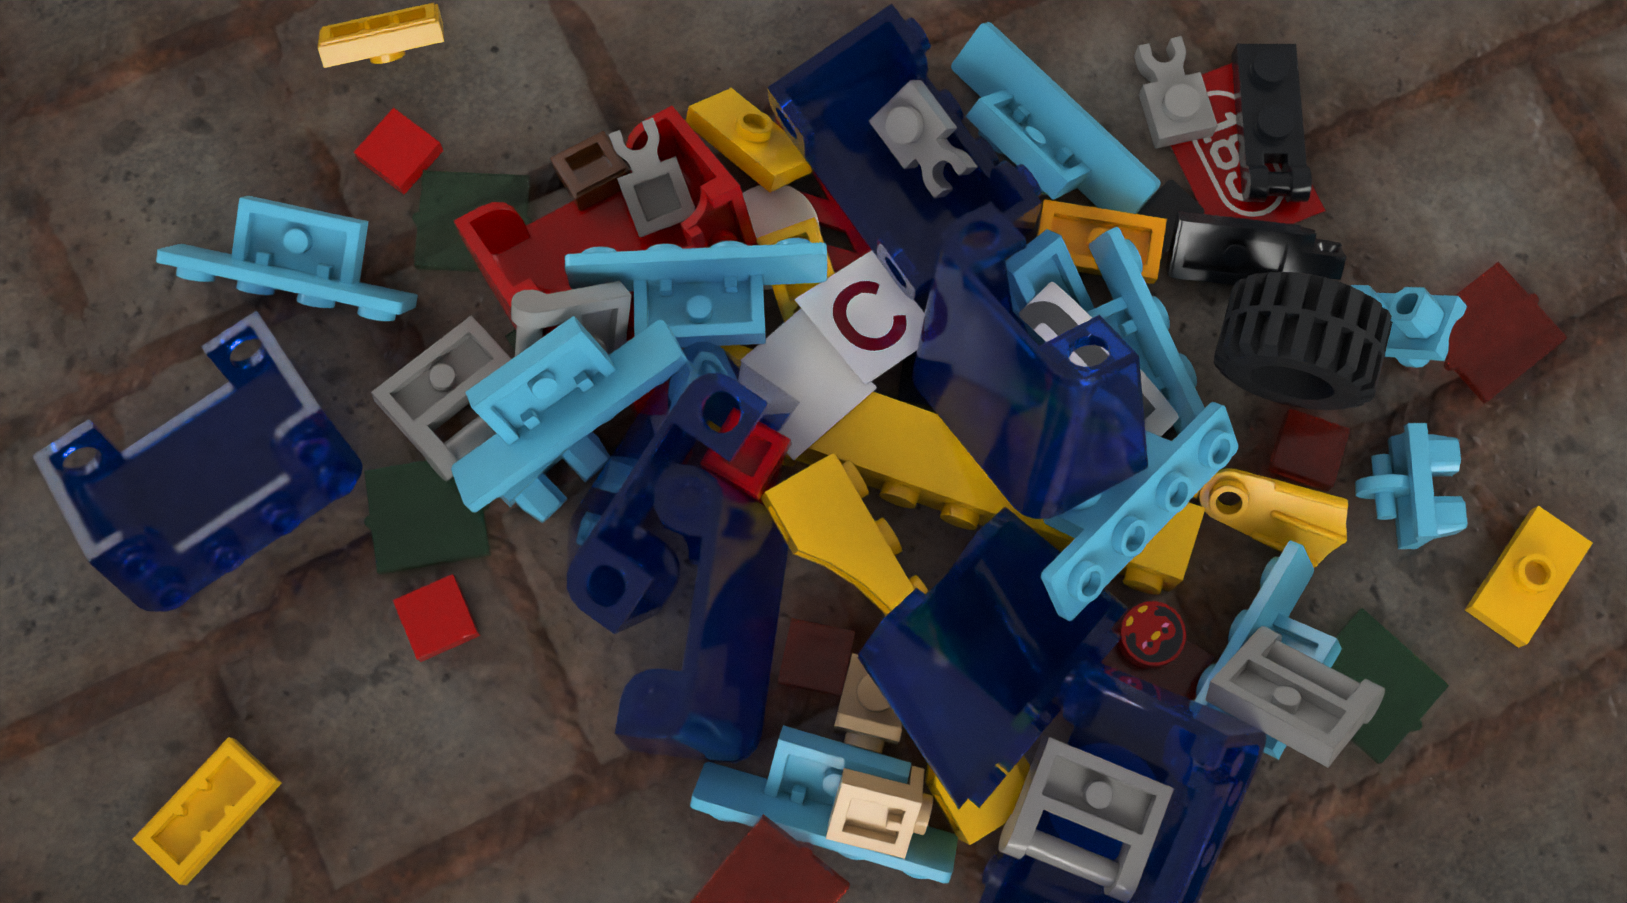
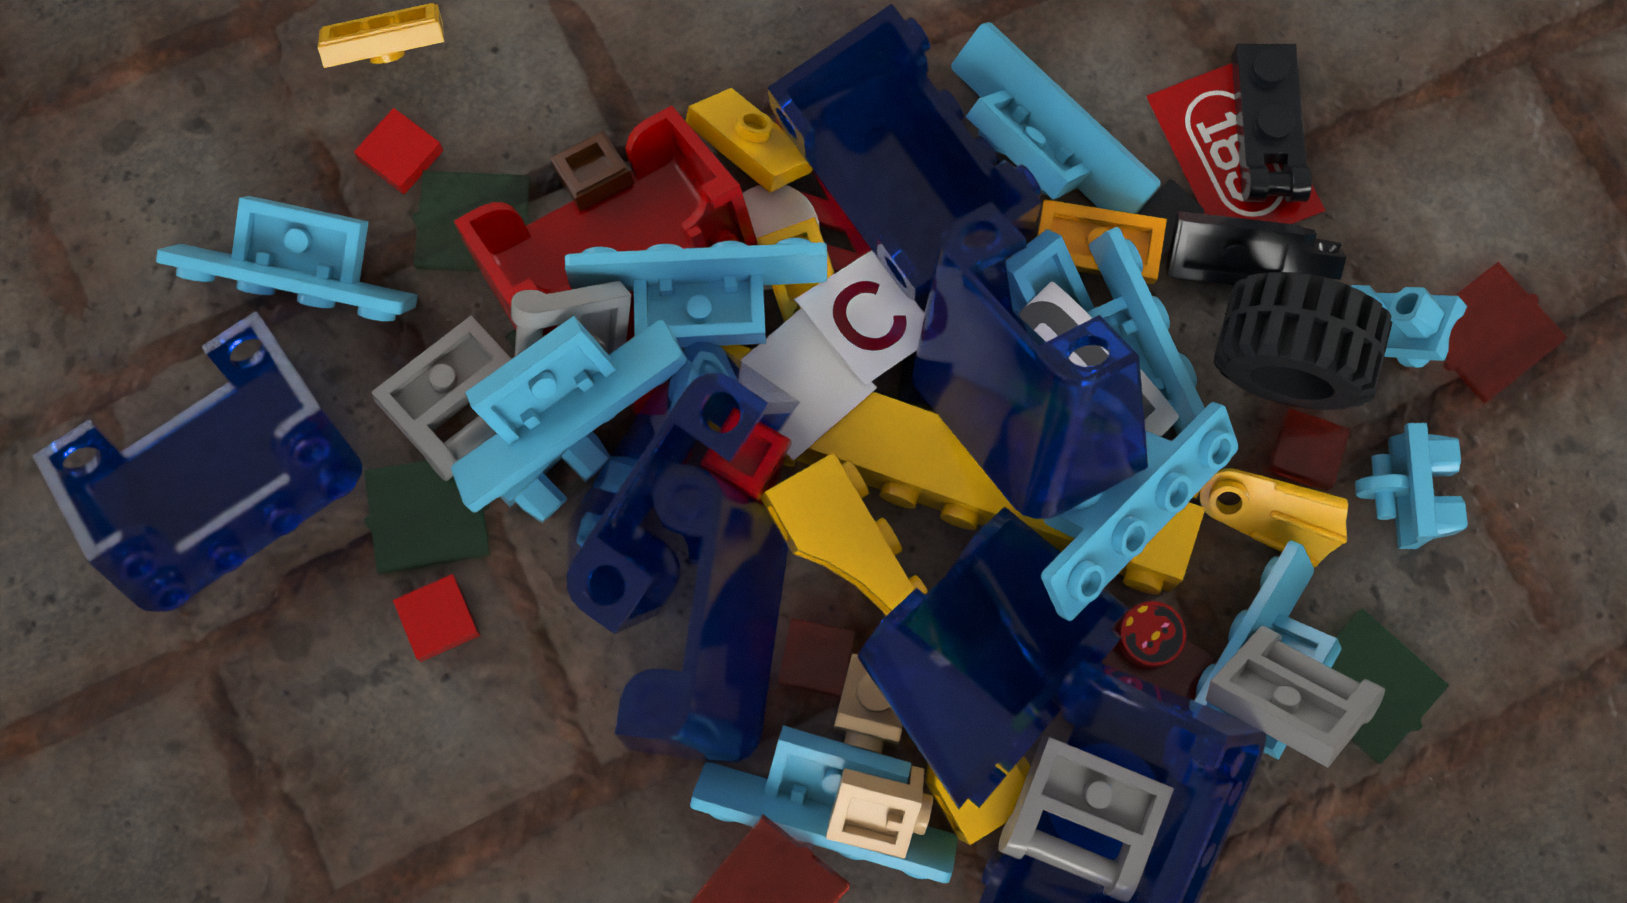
(207, 811): yellow plate -> none
(654, 189): light grey plate -> none
(916, 134): light grey plate -> none
(1173, 102): light grey plate -> none
(1528, 576): yellow plate -> none

